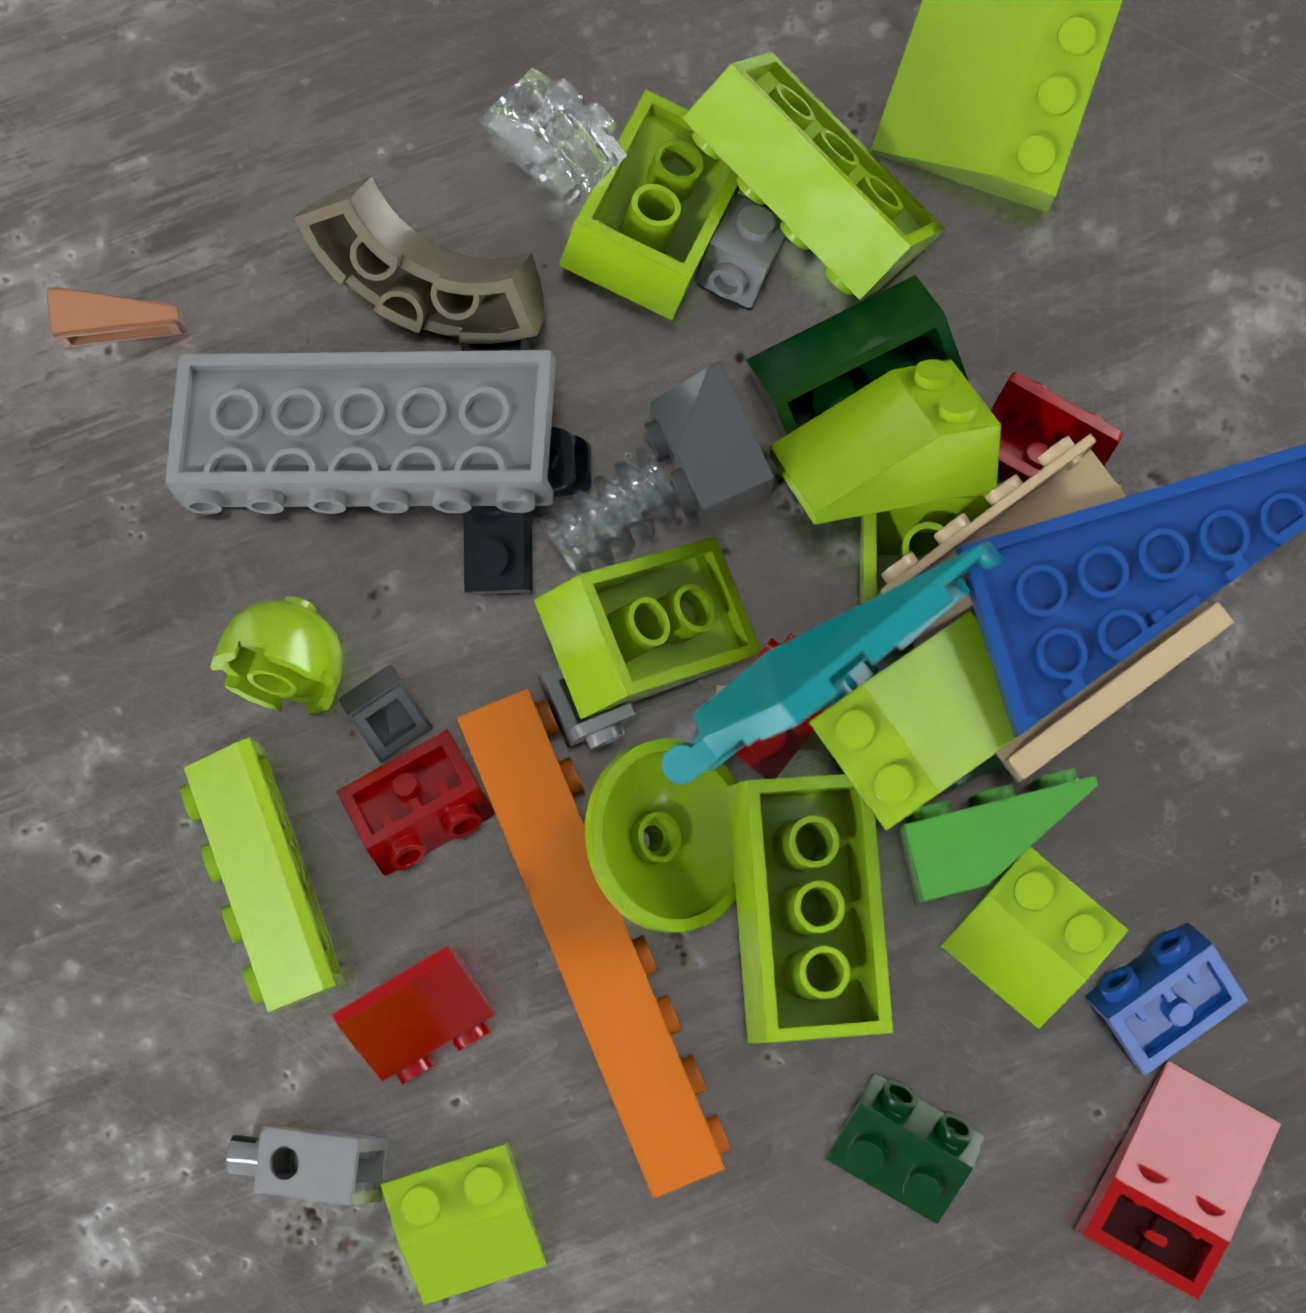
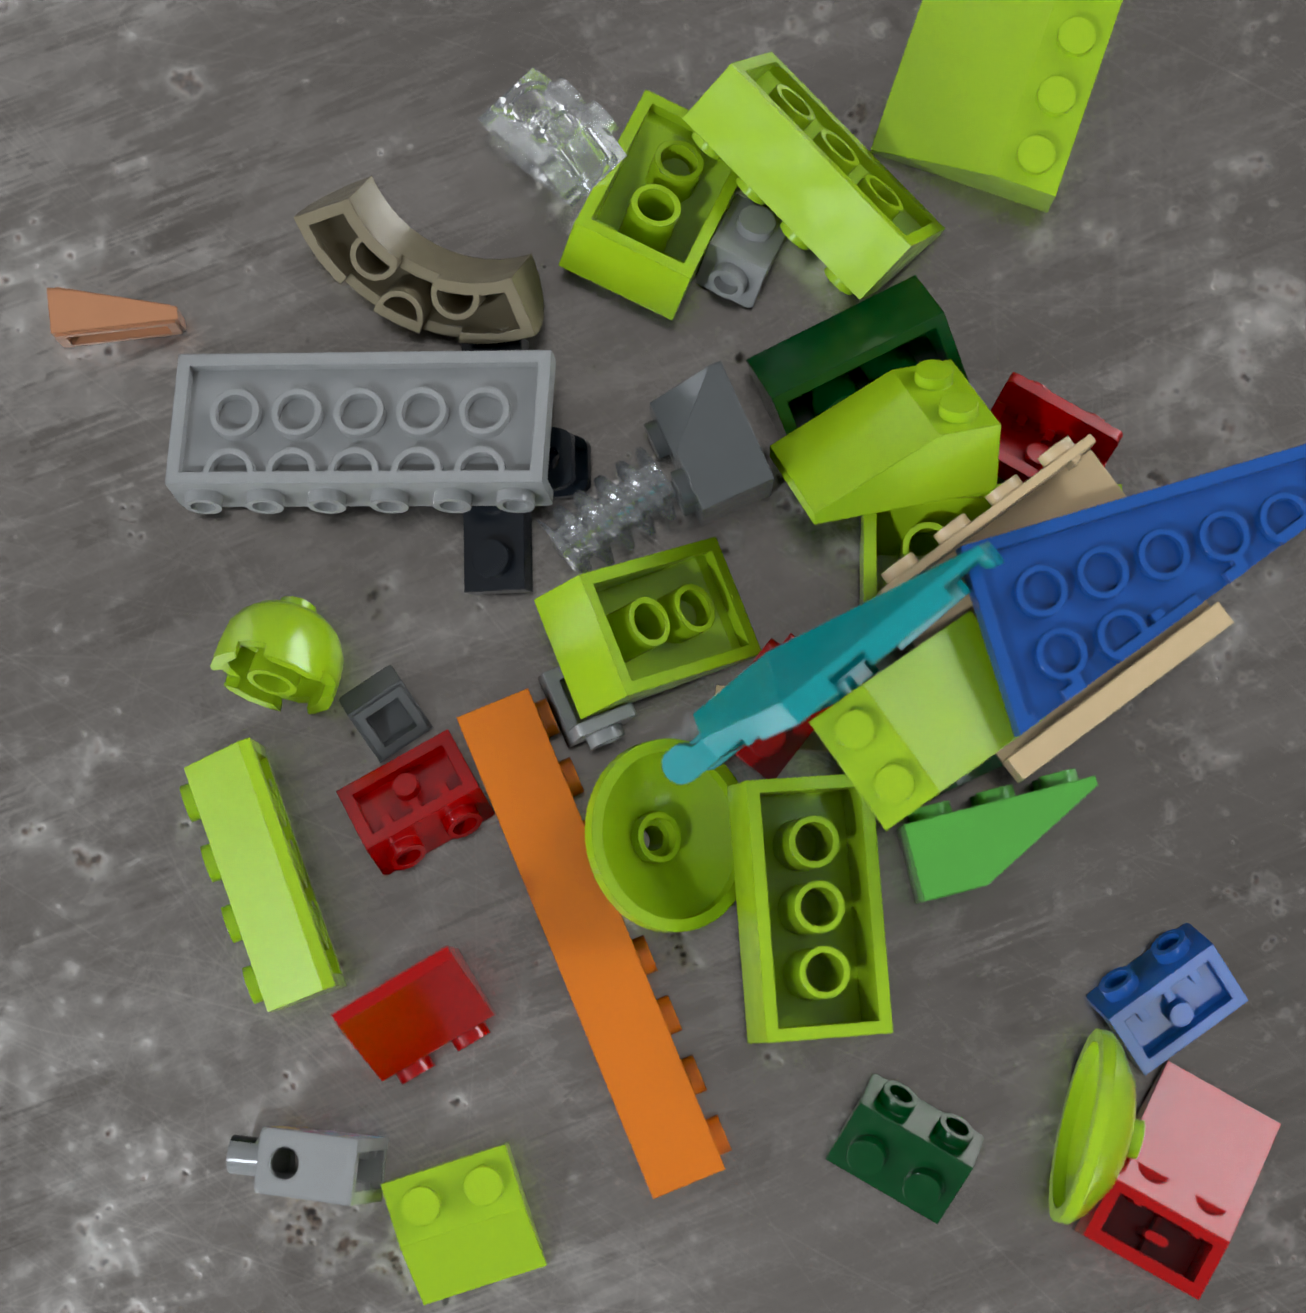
(1034, 937): lime slope -> none
(1094, 1129): none -> lime dish

